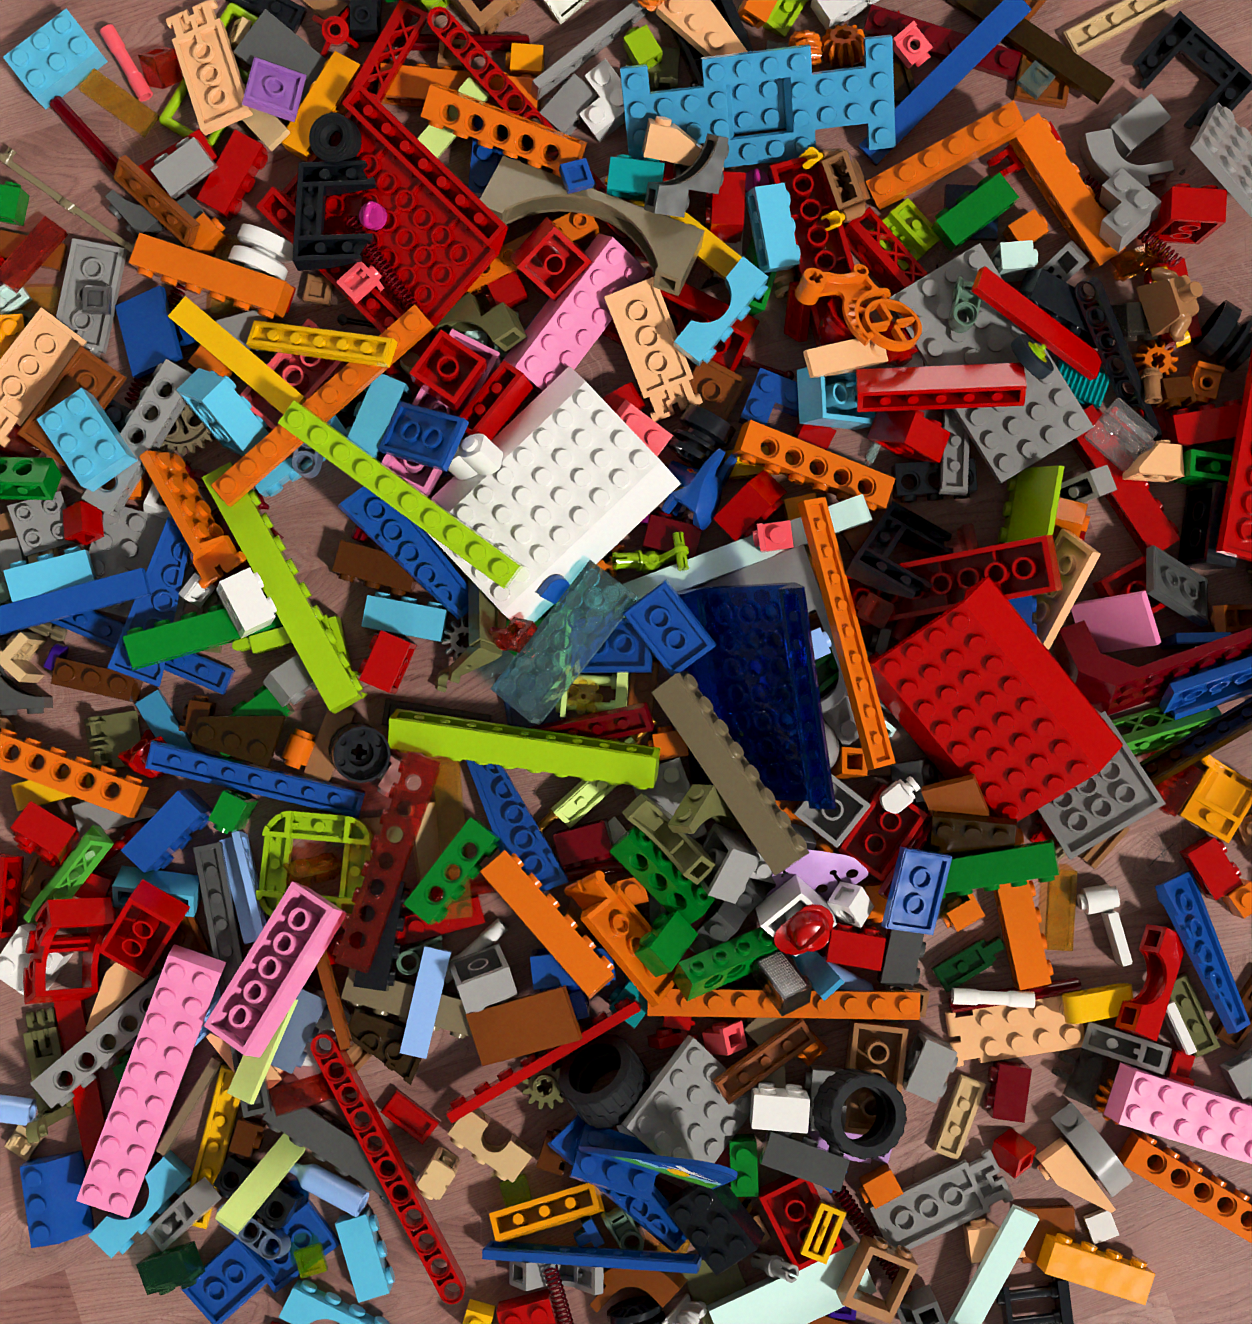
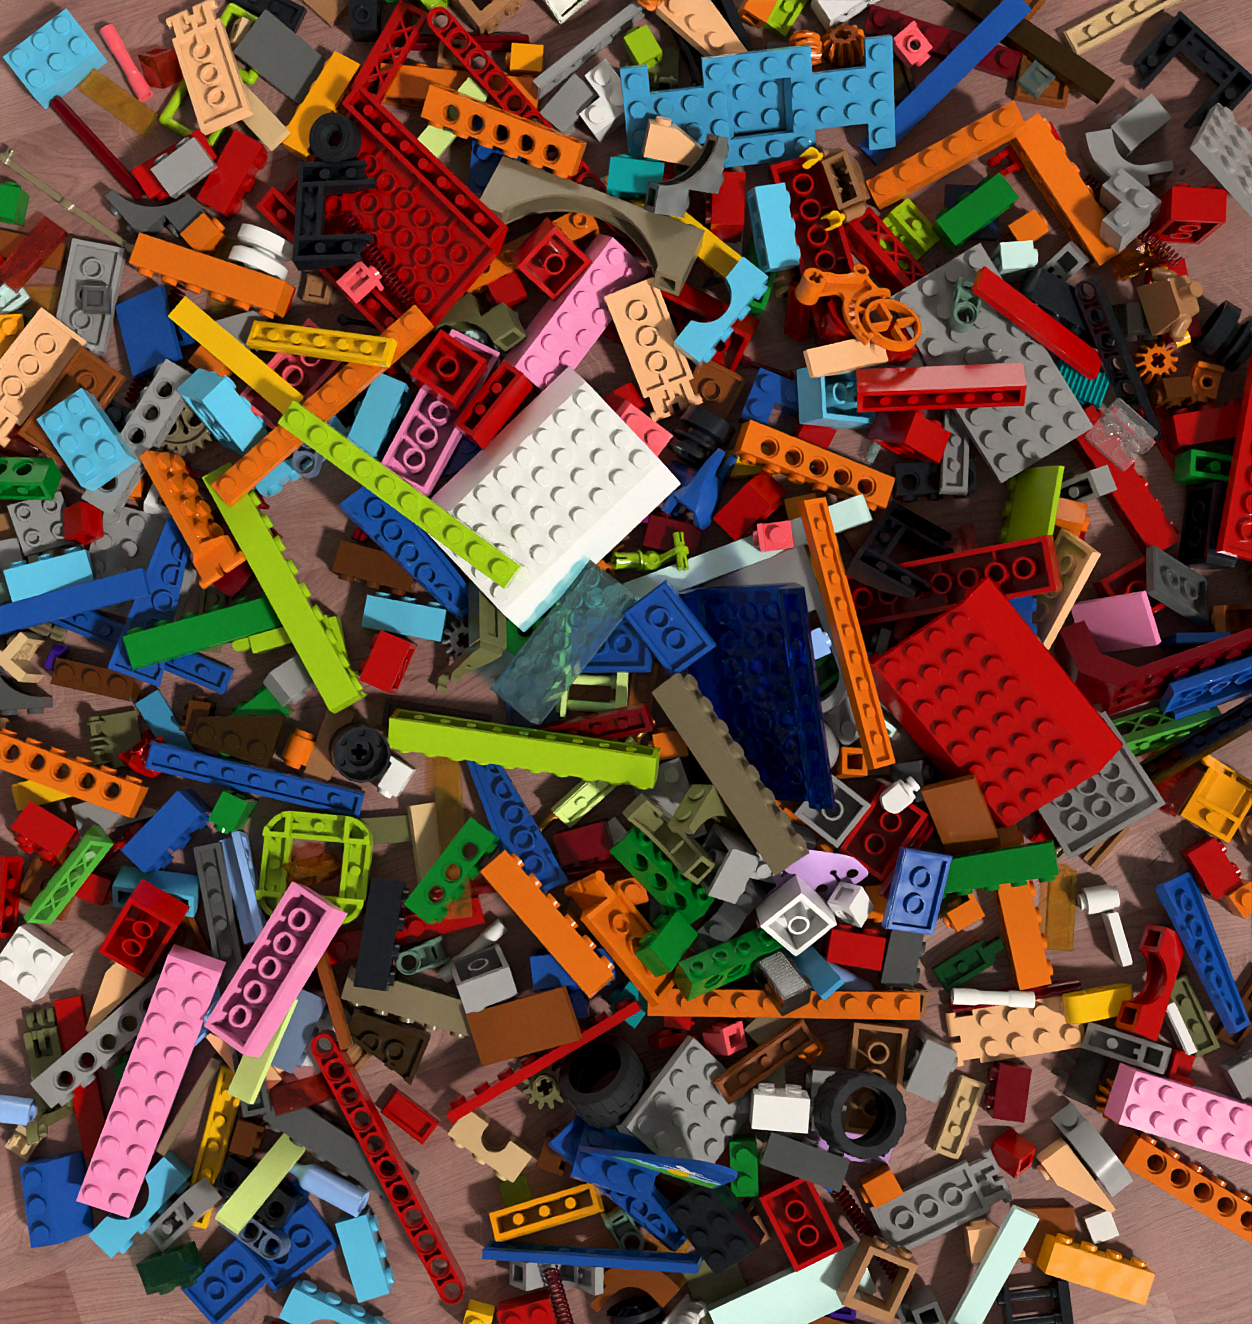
(66, 913): red window -> none
(156, 201): dark orange tile -> none
(194, 592): white tile -> none
(246, 602): white brick -> none
(274, 89): medium lavender tile -> none
(311, 1260): clear neon green tile -> none
(335, 40): red brick -> none
(362, 958): clear red brick -> none
(372, 215): dark pink tile -> none
(423, 436): blue tile -> none
(425, 1002): light blue tile -> none
(438, 1174): tan brick -> none
(475, 456): white brick -> none
(515, 635): clear red bracket -> none
(553, 588): blue tile -> none
(576, 176): blue tile -> none
(588, 1233): blue tile -> none
(589, 701): clear yellow plant -> none
(755, 178): dark pink tile -> none
(774, 1266): light grey pin -> none
(805, 930): red piece -> none
(831, 1209): yellow tile -> none
(874, 609): clear red bracket -> none
(971, 834): dark brown wing -> none
(1032, 356): black wheel -> none
(1152, 385): medium nougat pin -> none
(1158, 464): light nougat slope -> none

